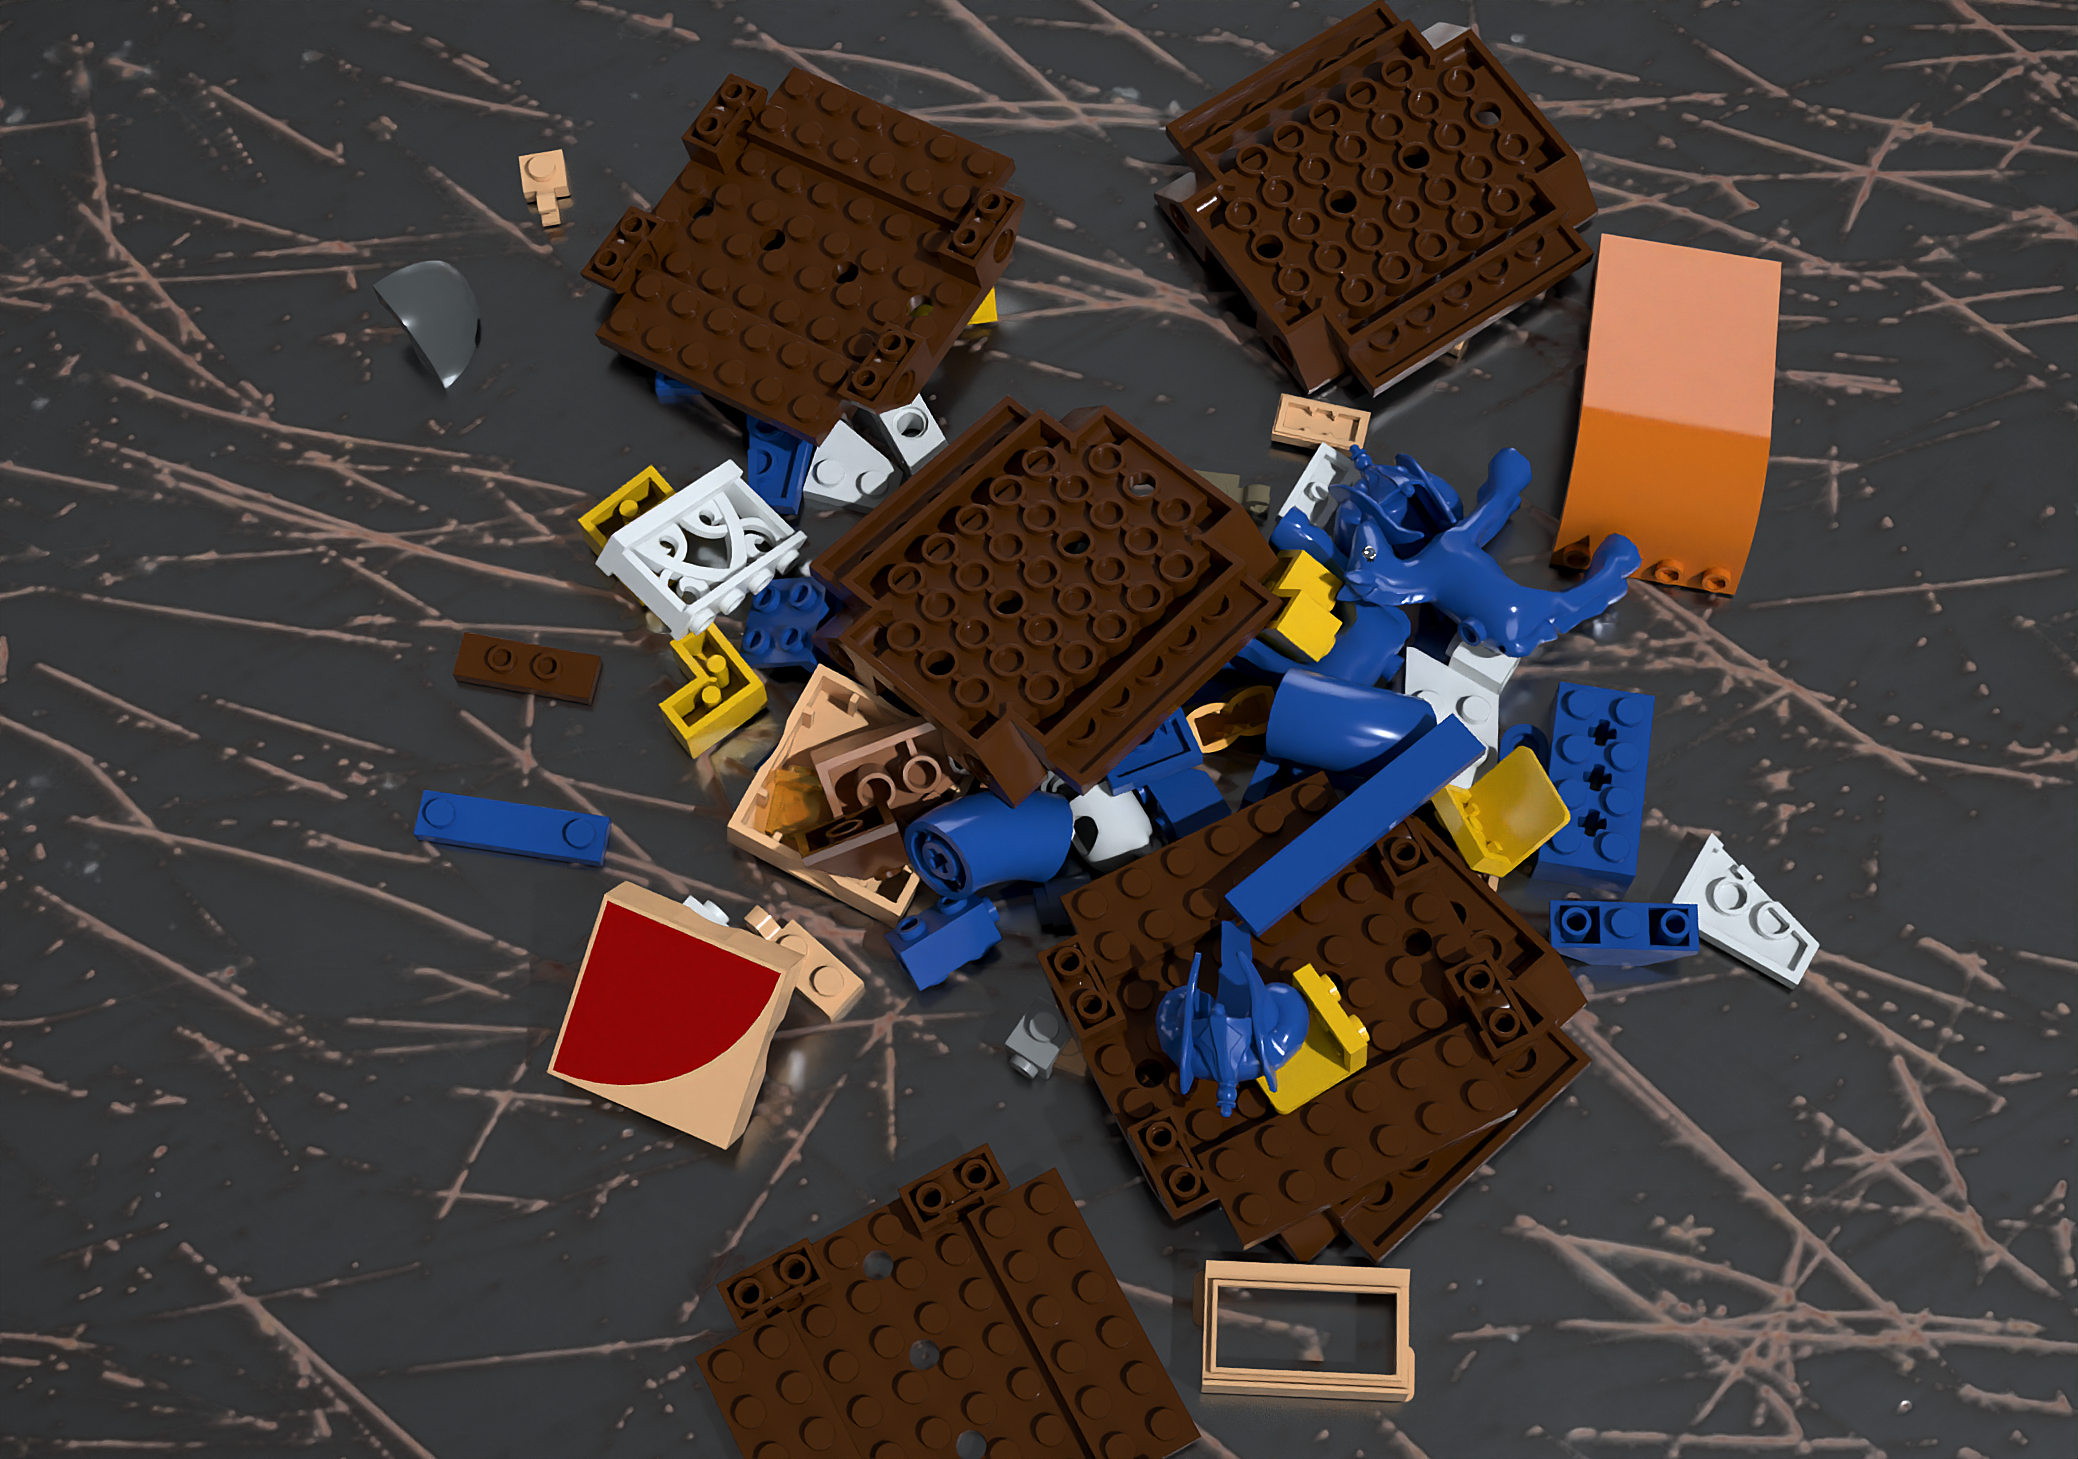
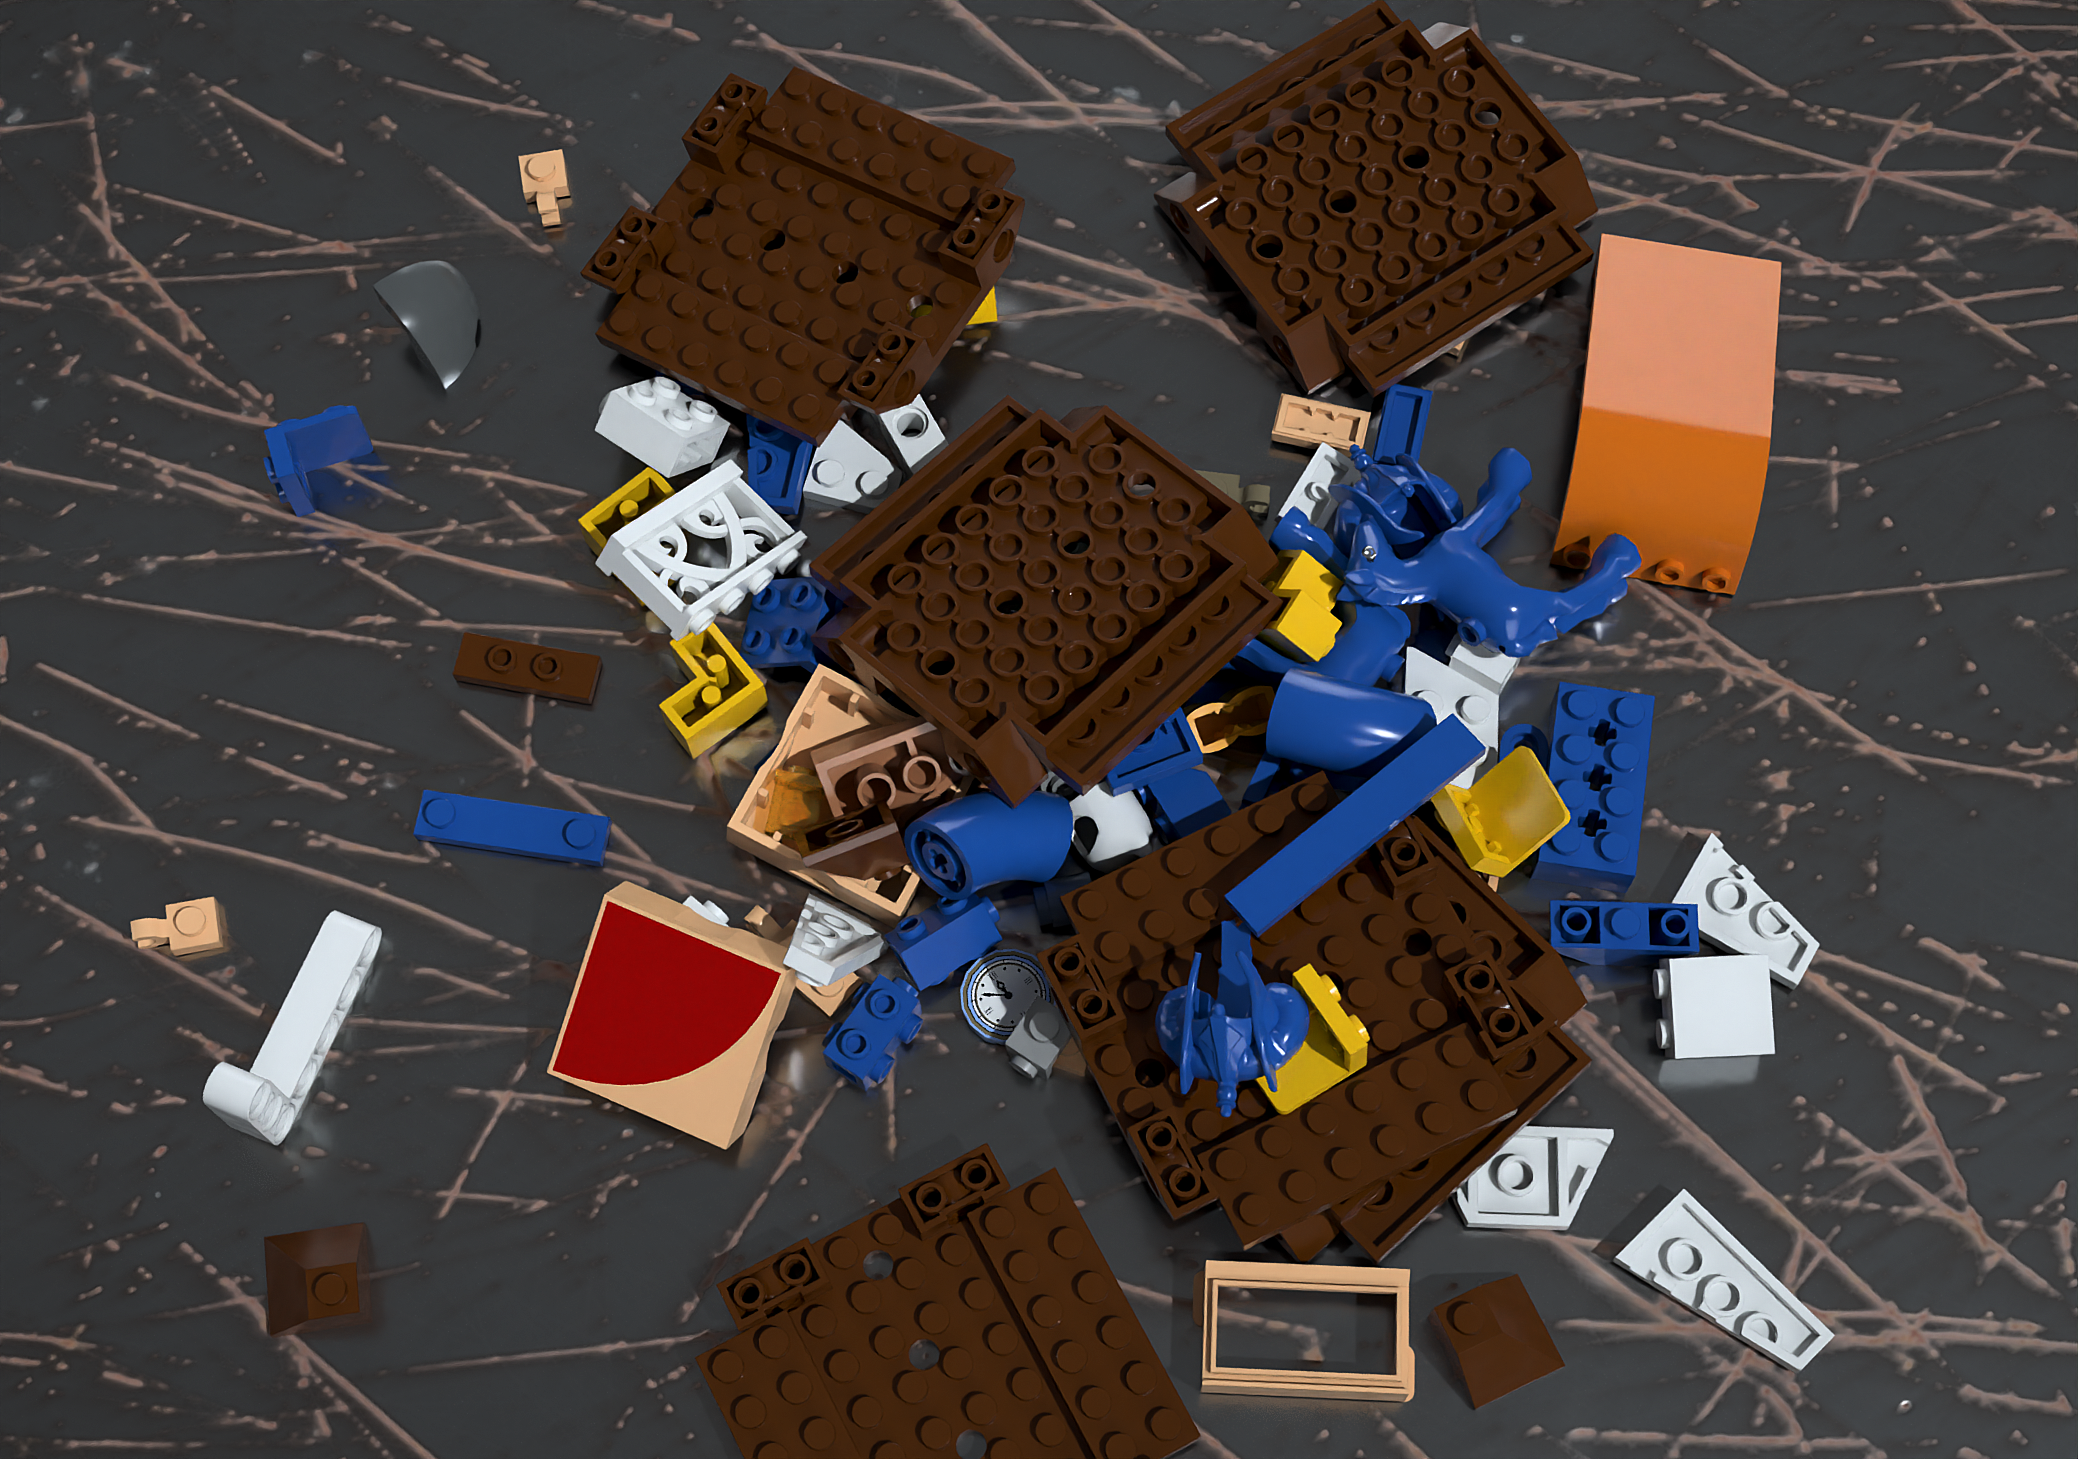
(188, 927): none -> light nougat plate
(301, 1036): none -> white beam
(309, 445): none -> blue bracket
(318, 1279): none -> reddish brown slope
(662, 425): none -> white brick
(831, 943): none -> white wing
(872, 1032): none -> blue brick
(1000, 992): none -> tile
(1401, 423): none -> blue tile
(1494, 1340): none -> reddish brown slope
(1534, 1179): none -> white wing
(1714, 1006): none -> white brick
(1718, 1278): none -> white wing

